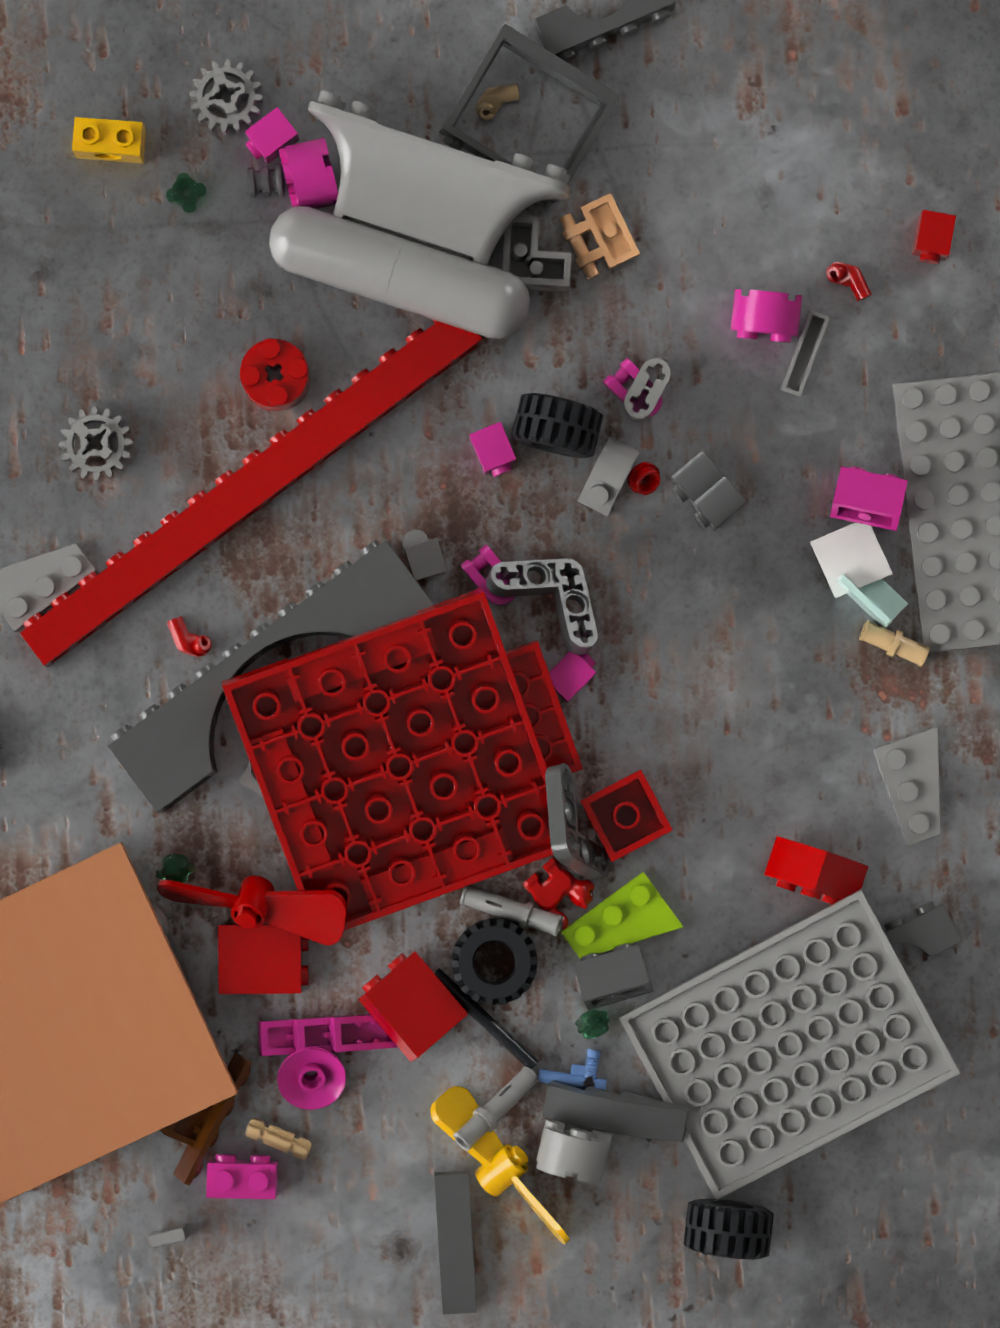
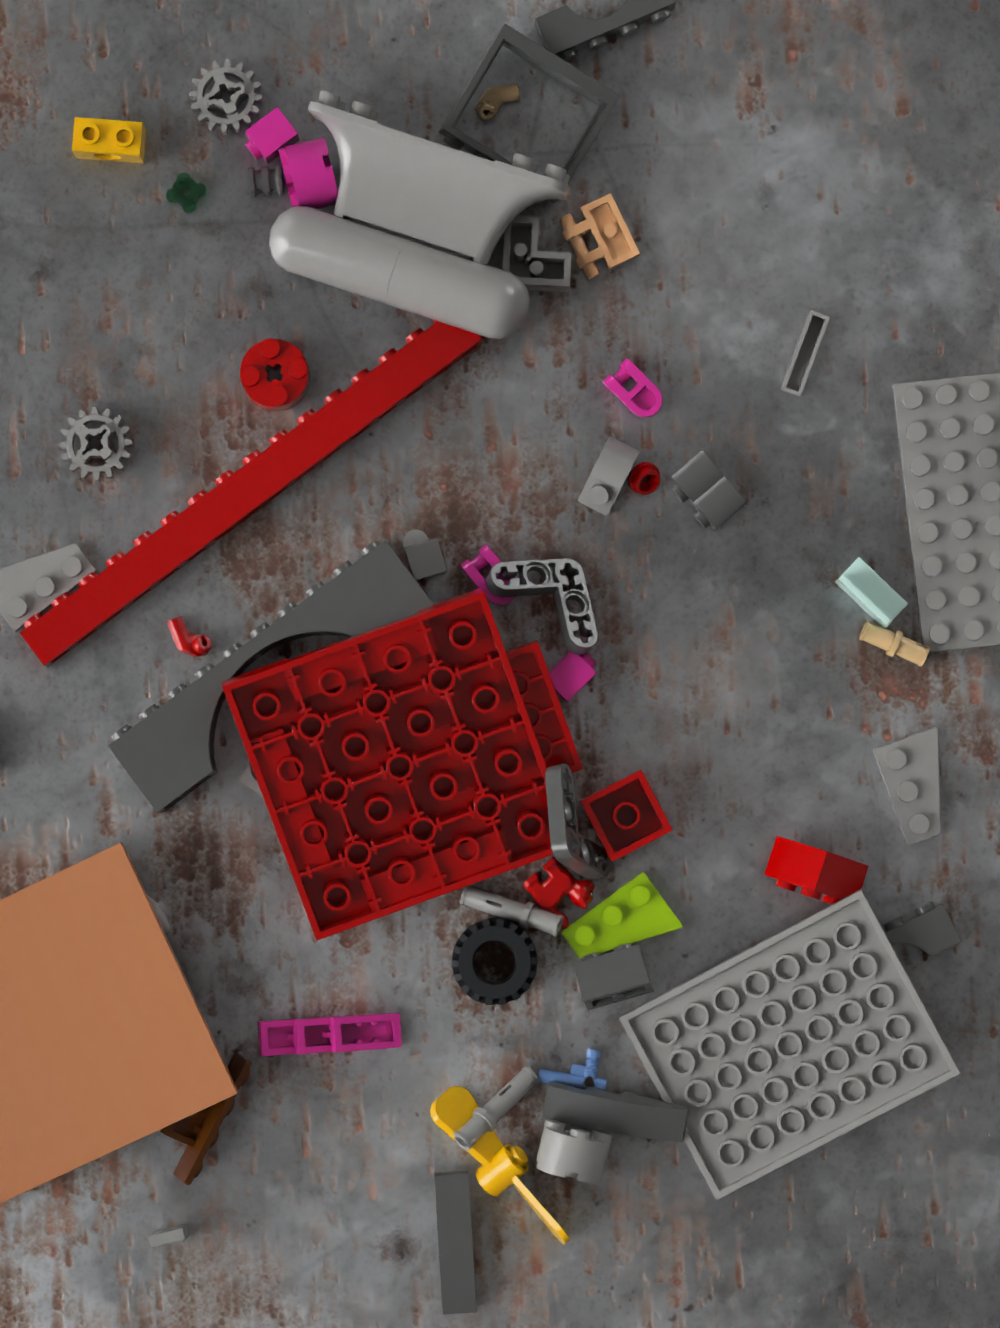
(175, 868): clear green plate -> none
(242, 1178): dark pink brick -> none
(261, 960): red brick -> none
(278, 1138): tan axle -> none
(307, 913): red piece -> none
(311, 1090): dark pink dish -> none
(412, 1005): red brick -> none
(488, 1022): black bar -> none
(493, 450): dark pink brick -> none
(557, 425): black tyre -> none
(593, 1023): clear green plate -> none
(653, 393): light grey beam -> none
(728, 1229): black tyre -> none
(766, 314): dark pink brick -> none
(849, 276): red arm -> none
(853, 553): white sticker -> none
(869, 498): dark pink brick -> none
(933, 236): red brick -> none

